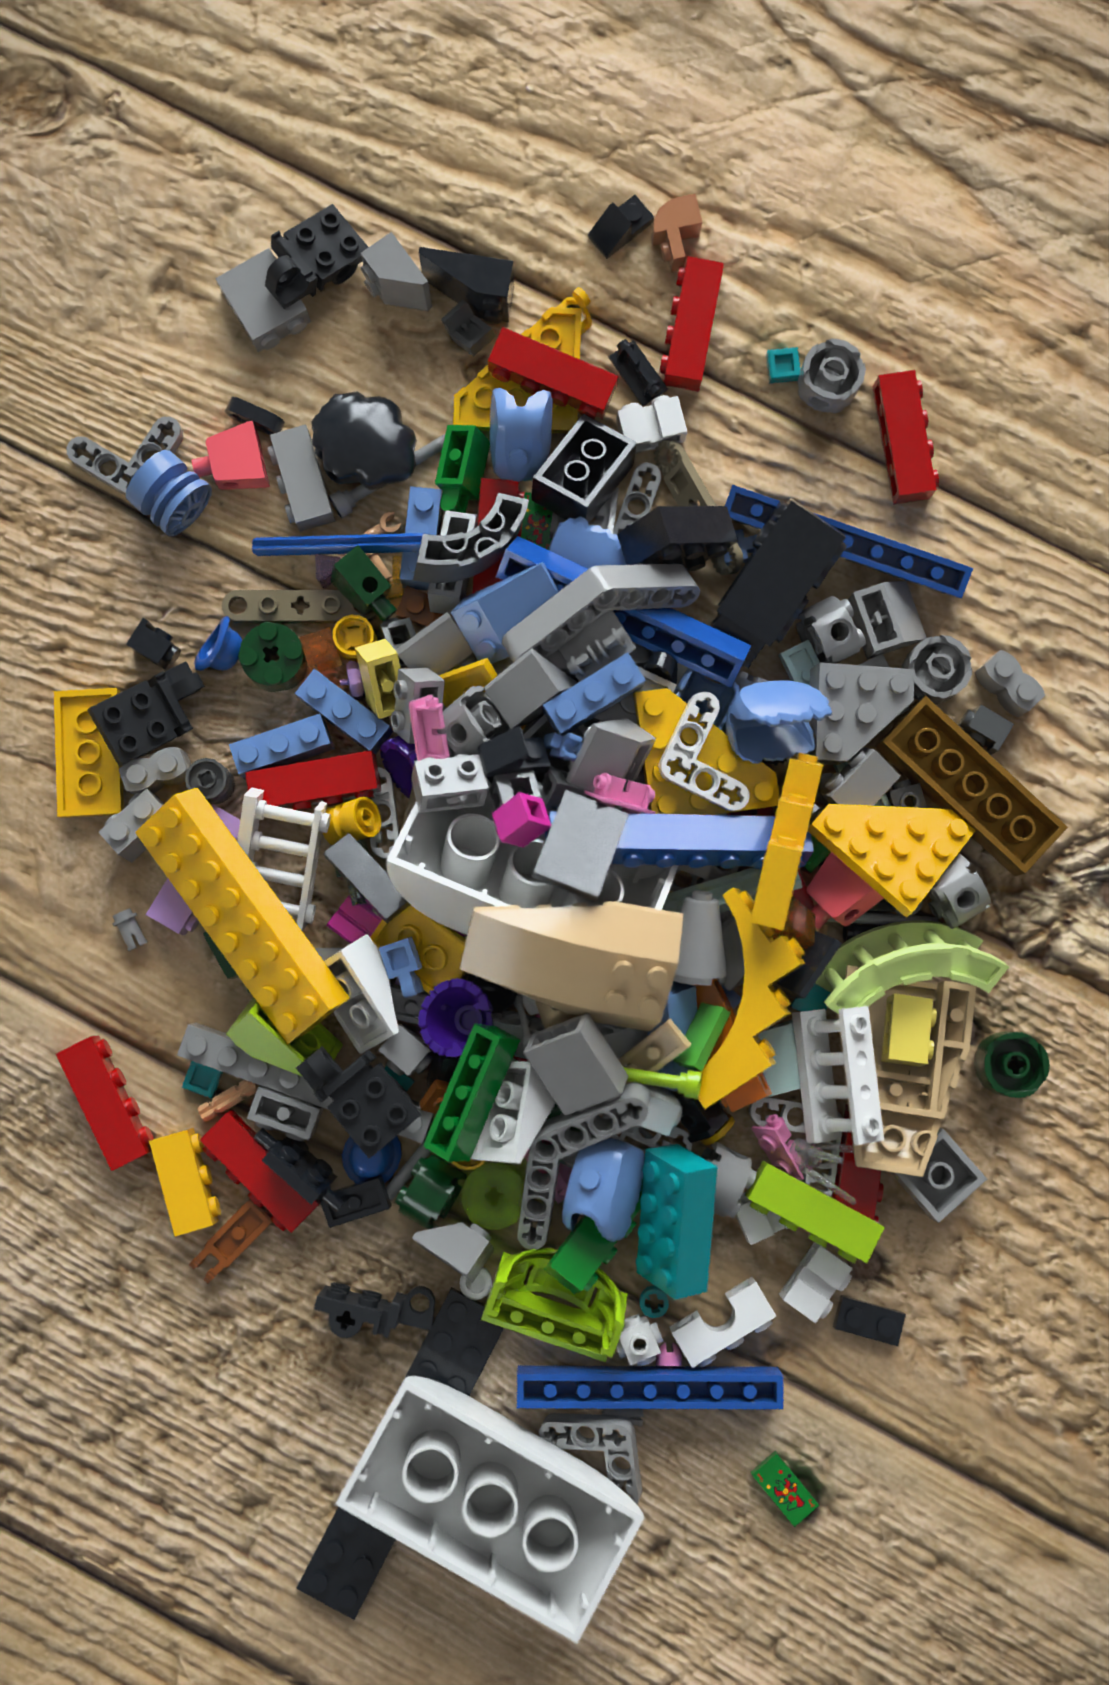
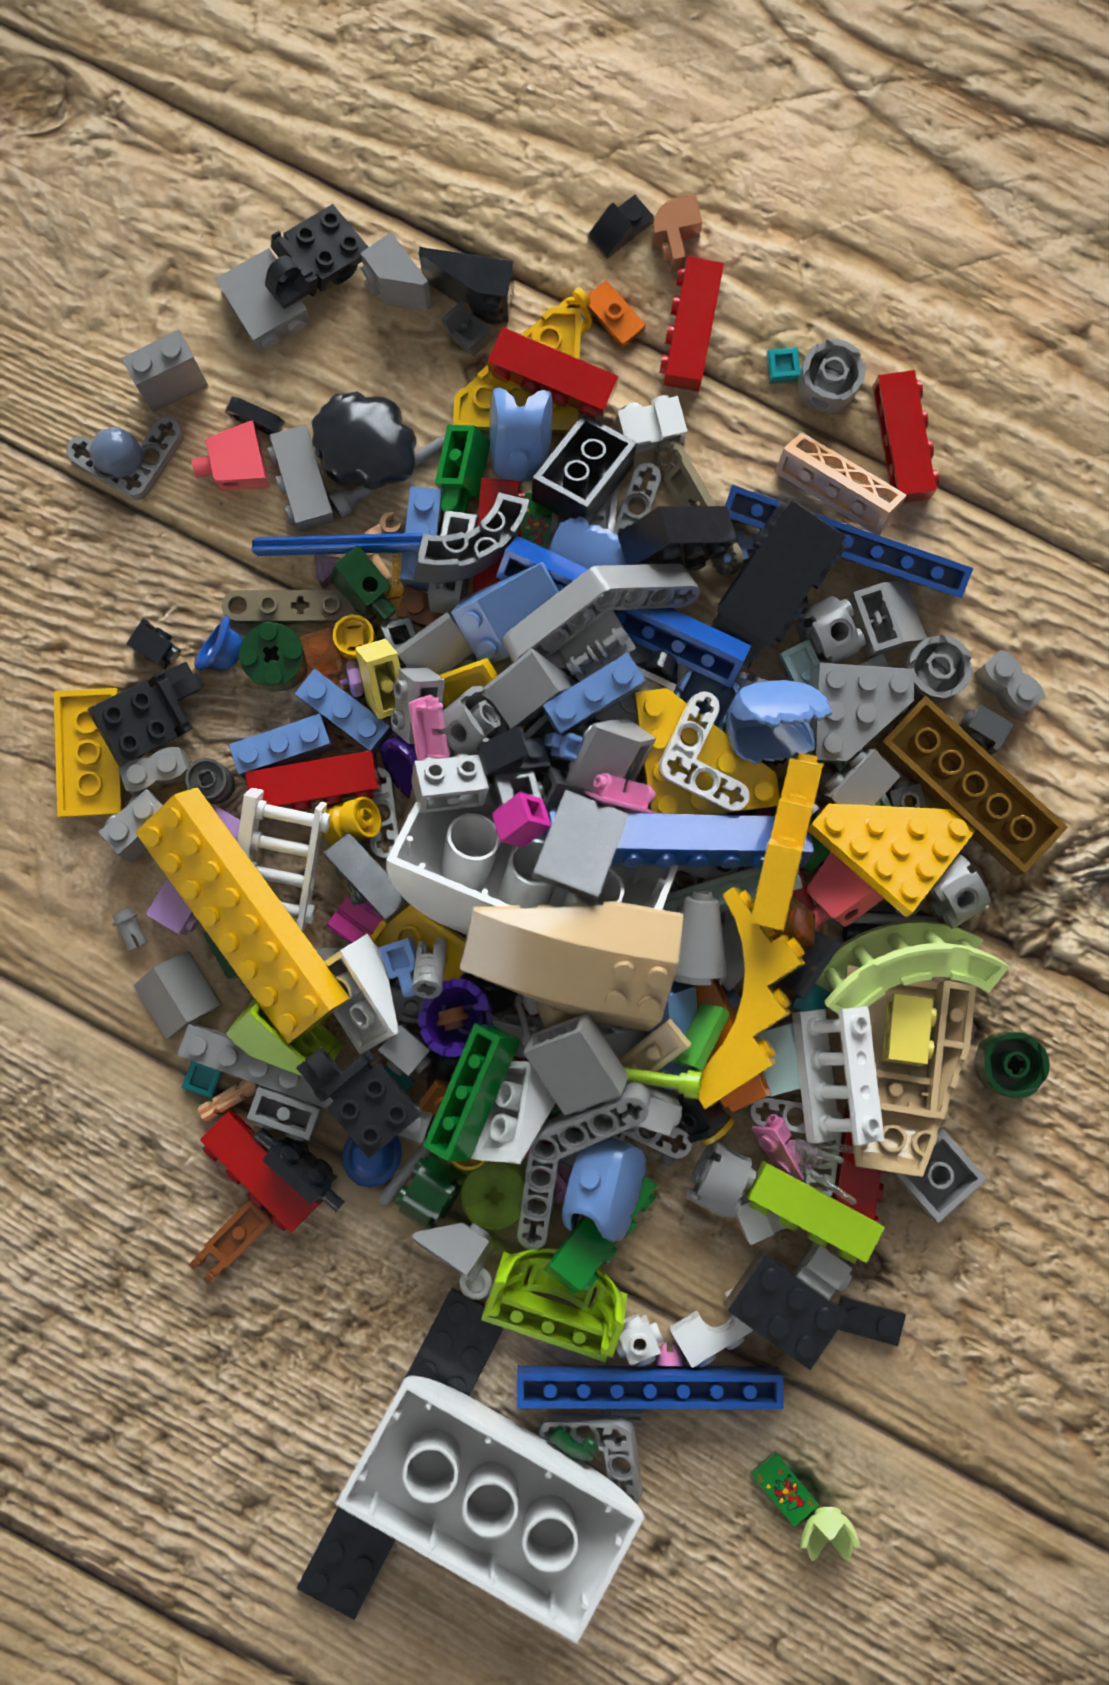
(105, 1101): red brick -> none
(115, 452): none -> sand blue hair
(165, 371): none -> light grey brick
(168, 492): medium blue wheel -> none
(177, 994): none -> light grey slope
(185, 1181): yellow brick -> none
(360, 1201): black plate -> none
(372, 1309): black plate -> none
(429, 969): none -> light grey hinge
(452, 1018): none -> reddish brown plate
(571, 1447): none -> dark green arm
(615, 314): none -> orange plate
(637, 372): black hinge -> none
(646, 1308): teal bush -> none
(676, 1220): teal brick -> none
(785, 1309): none -> black brick
(831, 1527): none -> yellowish green piece
(836, 485): none -> light nougat fence

